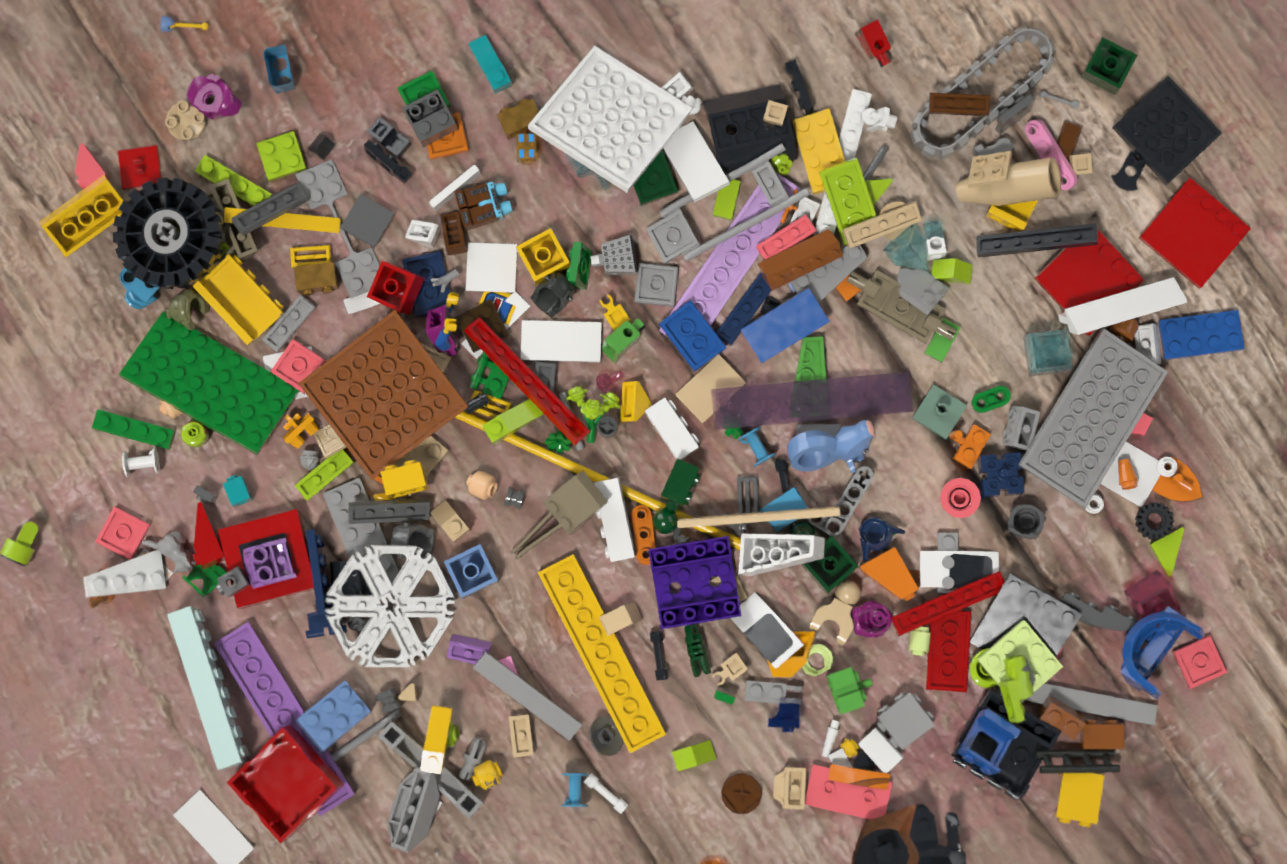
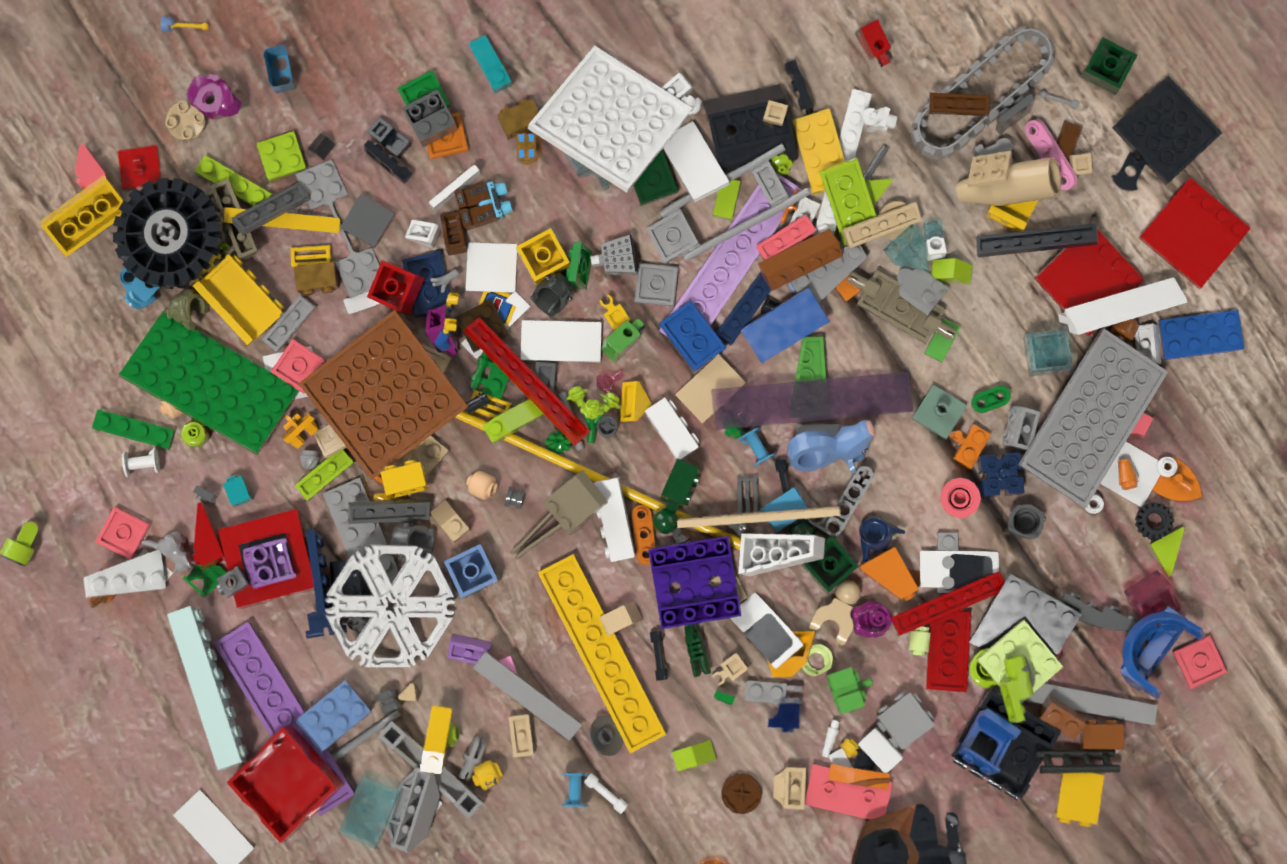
(369, 812): none -> clear light blue plate

